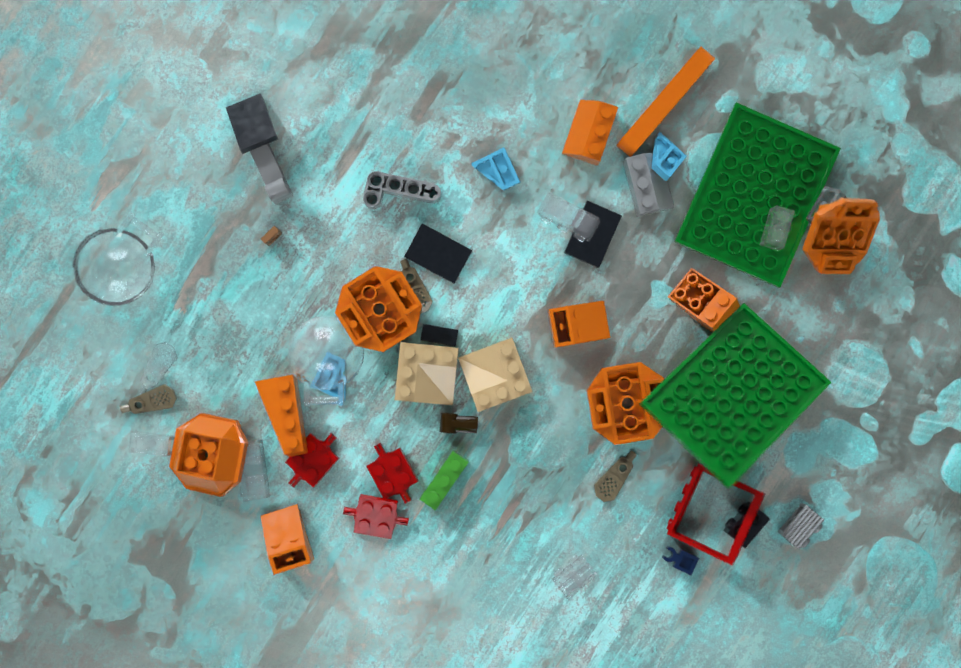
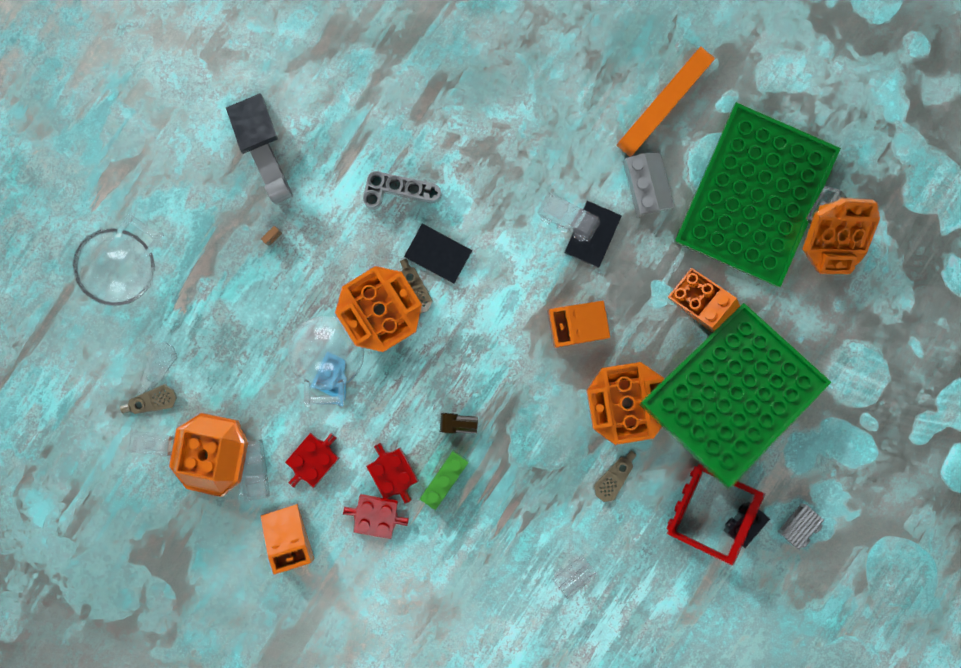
(284, 409): orange wedge -> none
(426, 373): tan slope -> none
(439, 335): black piece -> none
(495, 374): tan slope -> none
(498, 169): medium azure wing -> none
(590, 131): orange slope -> none
(666, 157): medium azure wing -> none
(683, 560): dark blue plate -> none
(777, 228): clear brick -> none

